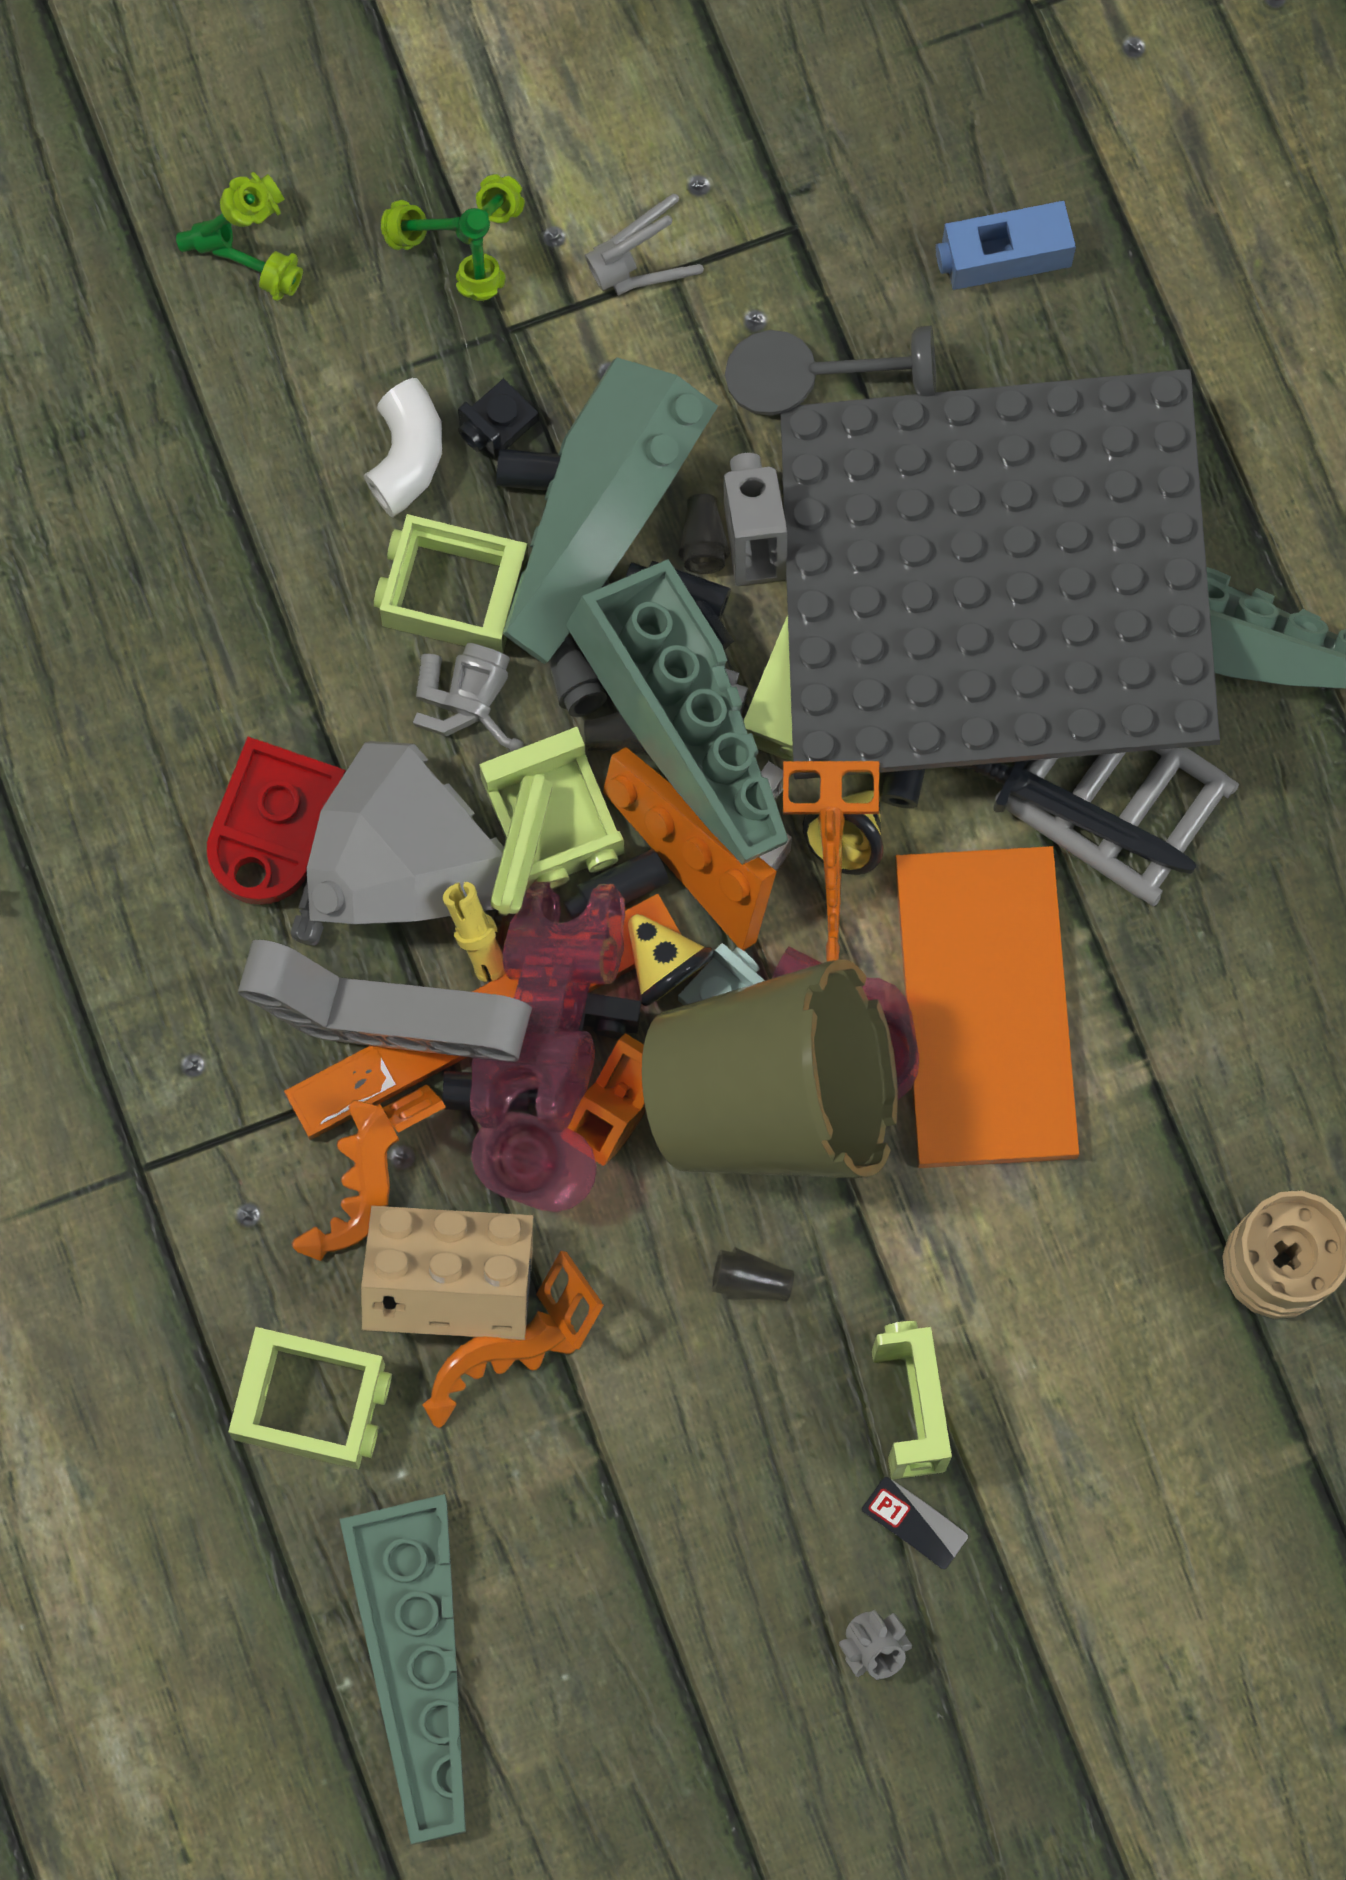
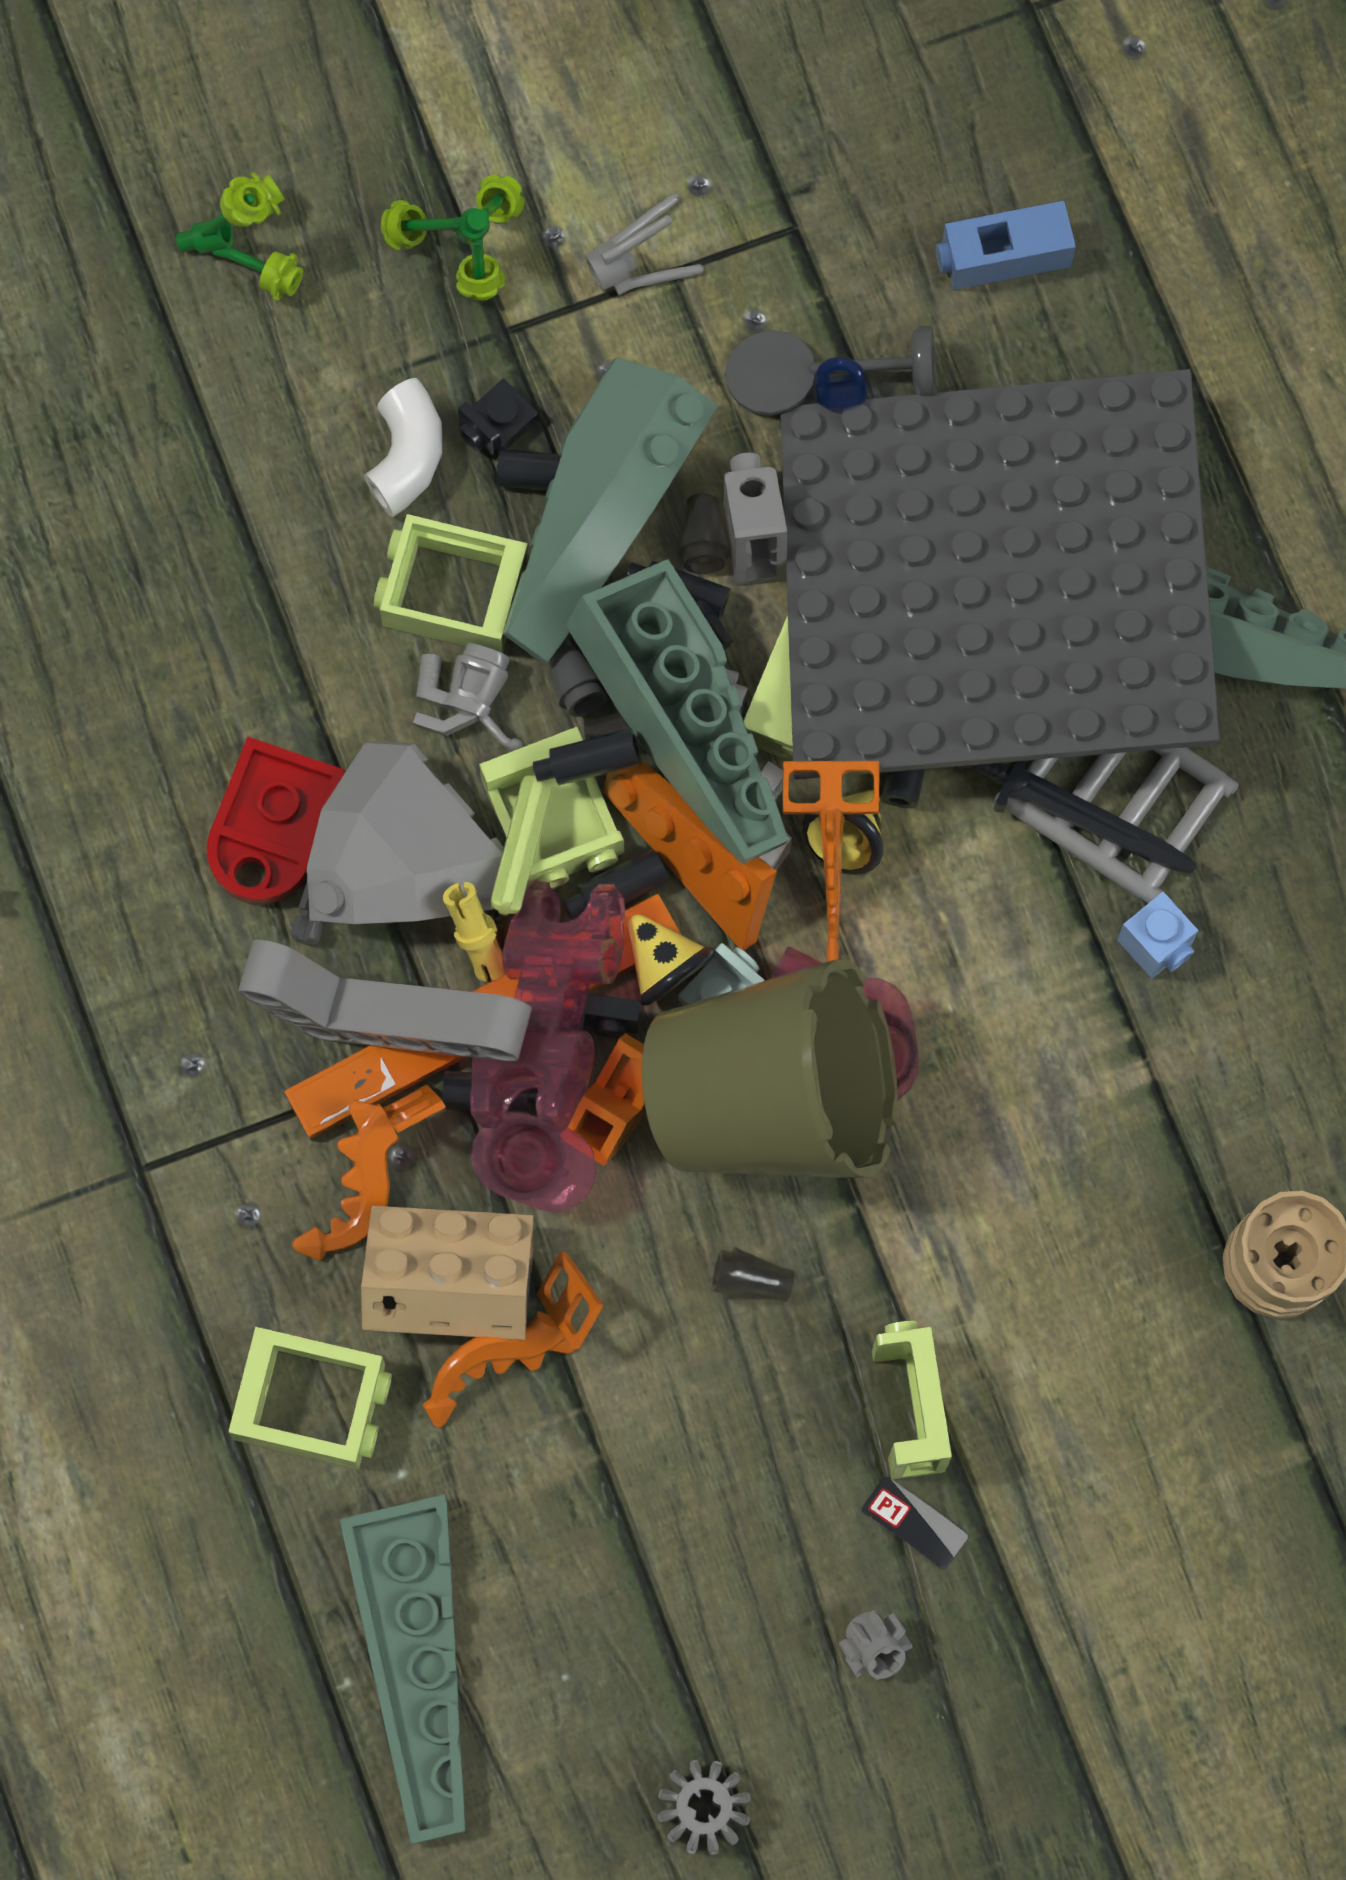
(589, 758): none -> black cylinder
(721, 1800): none -> light grey gear
(841, 390): none -> clear blue tile
(987, 1007): orange tile -> none
(1158, 936): none -> light blue brick

